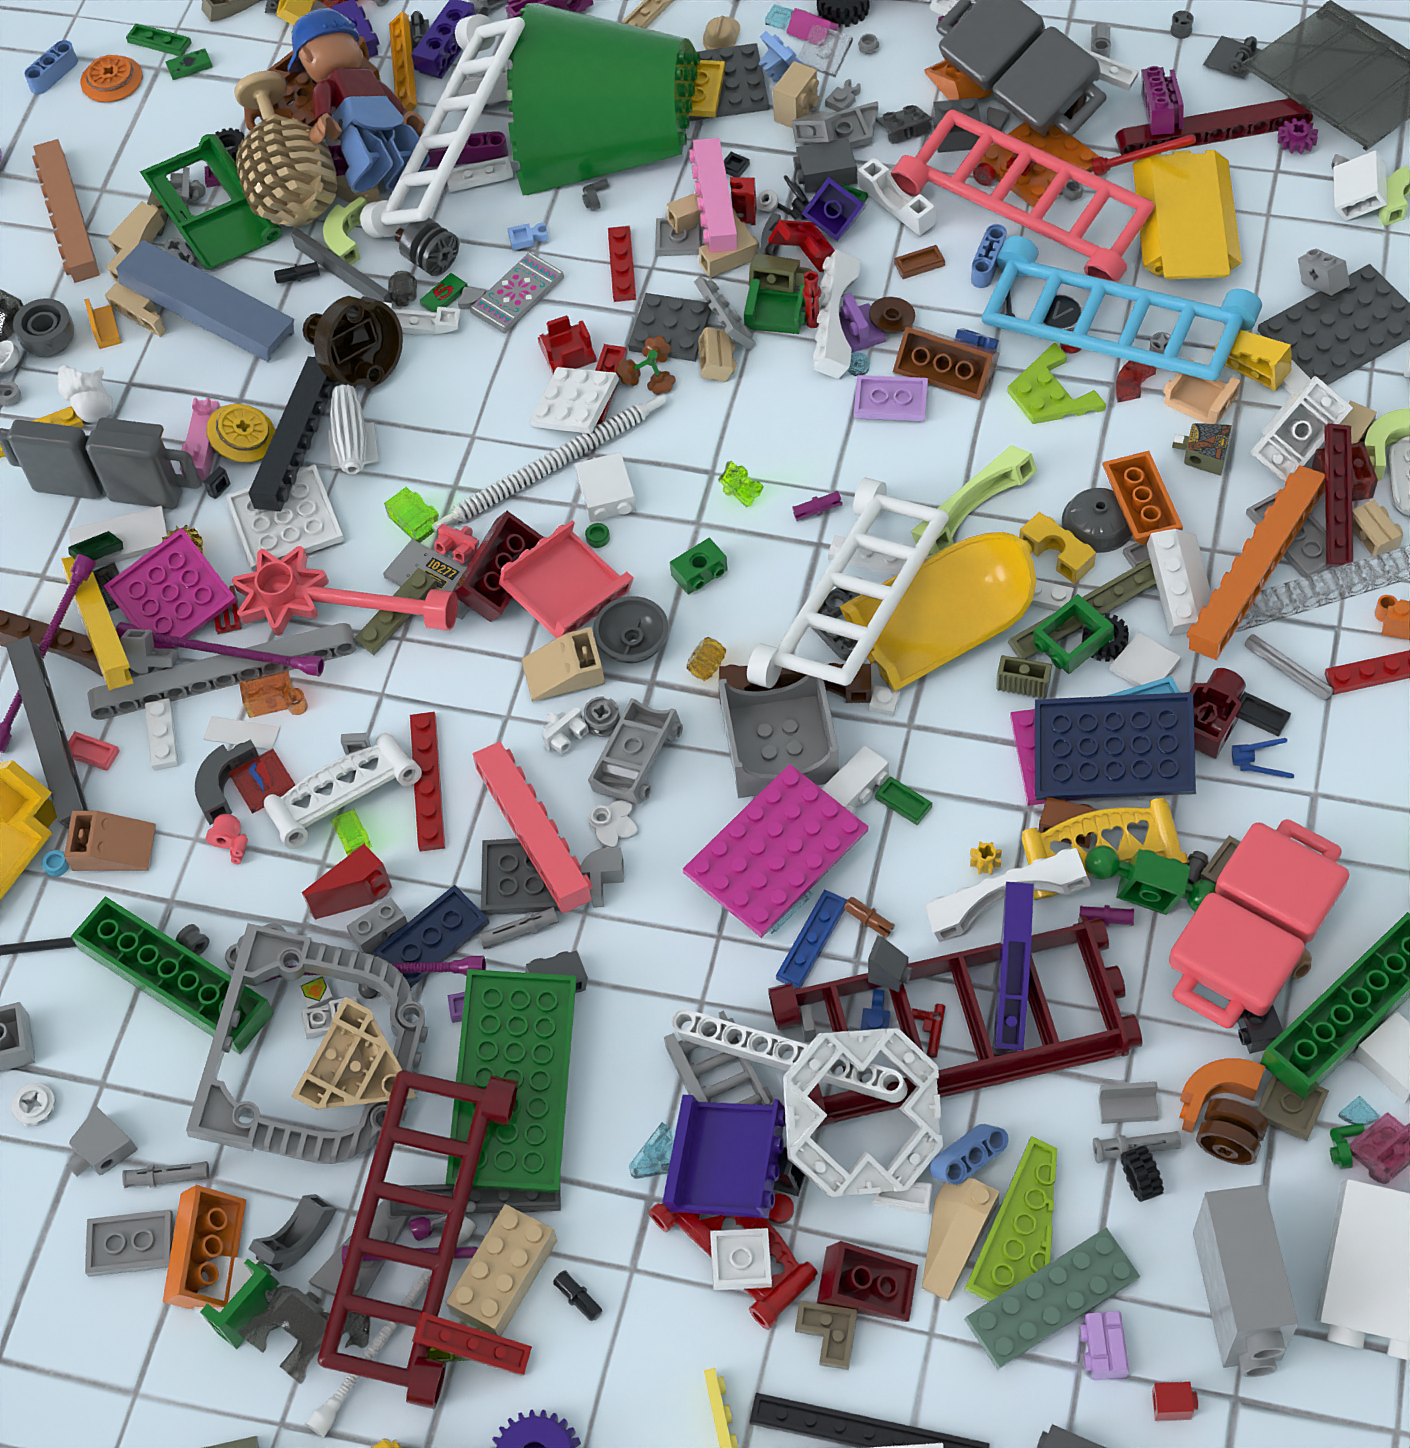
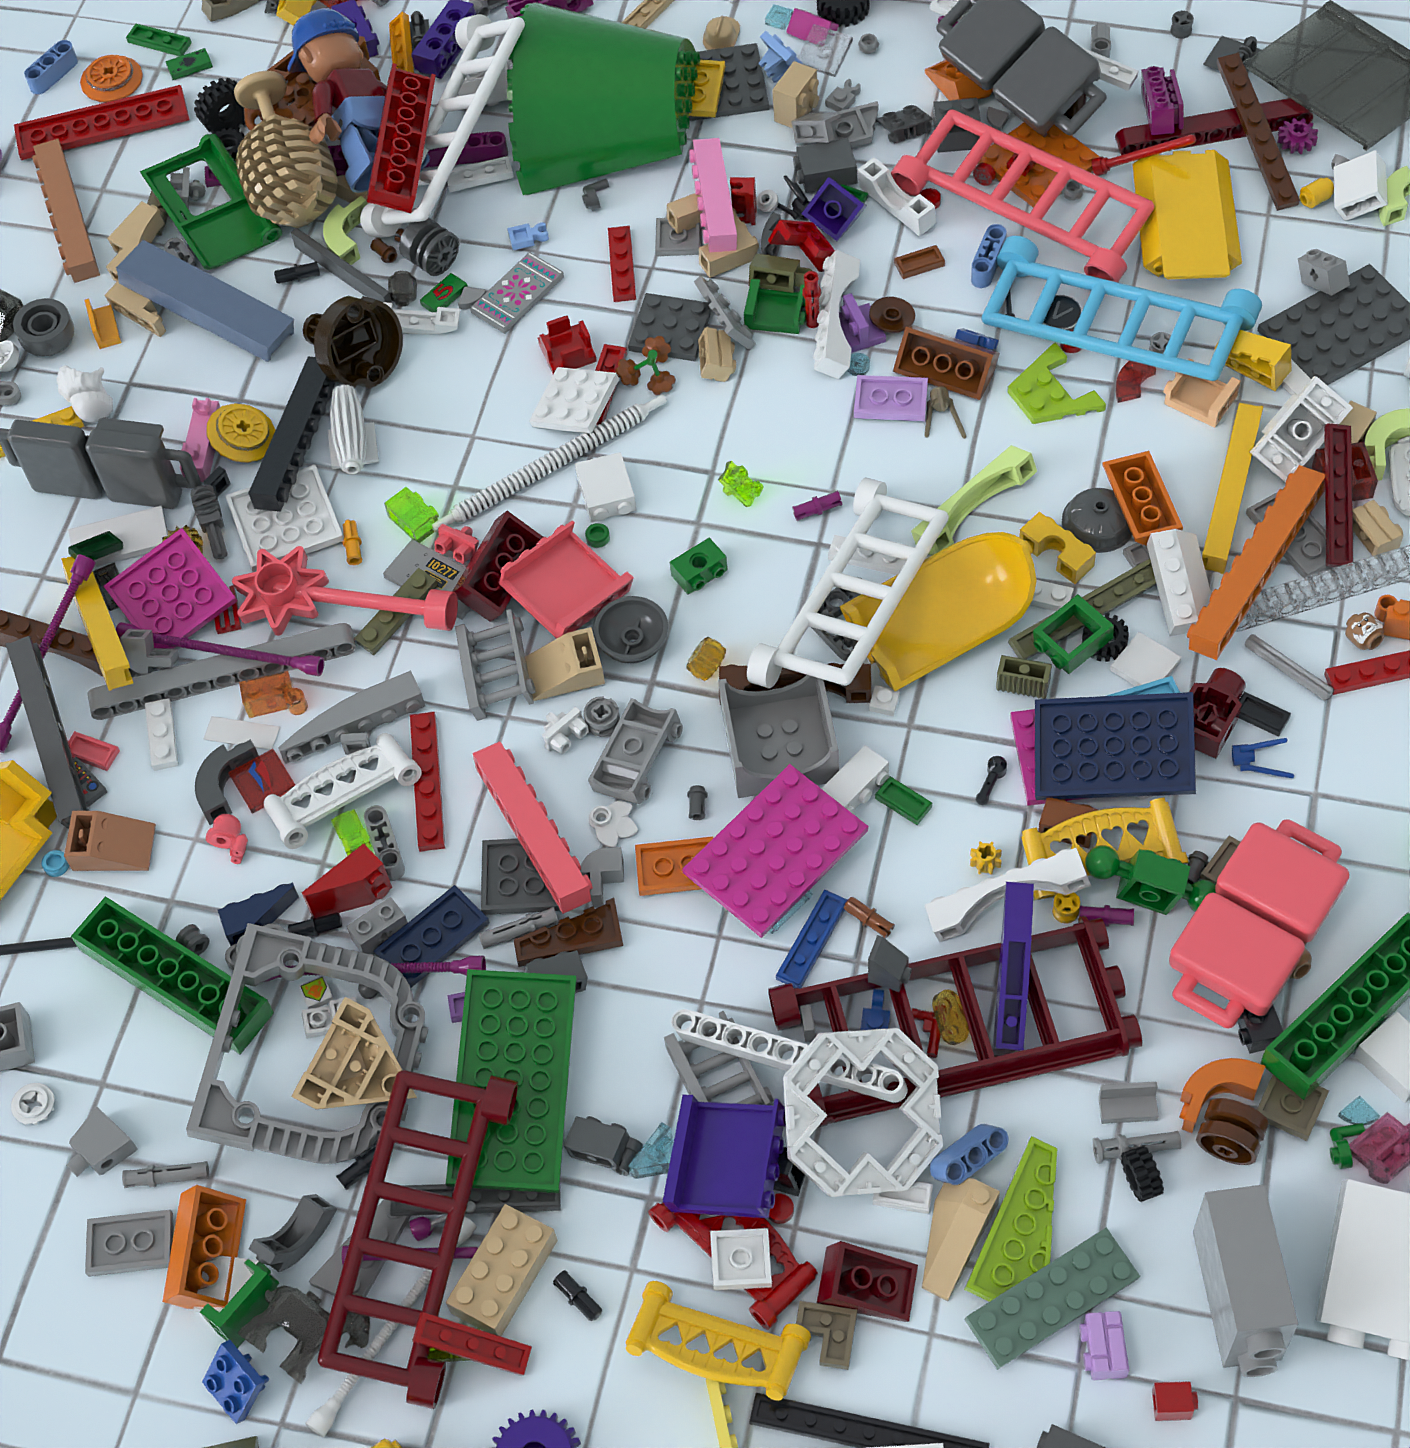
(90, 784): none -> dark grey tile
(104, 121): none -> red plate
(209, 518): none -> dark grey gear
(211, 103): none -> black tyre
(233, 1381): none -> blue plate
(256, 910): none -> dark blue slope
(316, 925): none -> black axle
(352, 542): none -> light orange axle
(355, 715): none -> light grey slope
(356, 1170): none -> black pin
(380, 830): none -> light grey beam
(387, 253): none -> reddish brown pin
(401, 140): none -> red tile
(471, 660): none -> light grey fence
(587, 933): none -> reddish brown wing
(602, 1144): none -> dark grey hinge
(662, 865): none -> orange plate
(697, 802): none -> dark grey pin
(735, 164): black tile -> none
(778, 1352): none -> yellow piece
(932, 196): none -> red tile
(941, 402): none -> dark tan plant
(950, 1018): none -> clear yellow plate
(996, 769): none -> black piece
(1069, 901): none -> yellow wheel
(1205, 446): torso -> none
(1231, 487): none -> yellow tile
(1258, 131): none -> reddish brown plate
(1316, 192): none -> yellow brick
(1364, 631): none -> medium nougat head

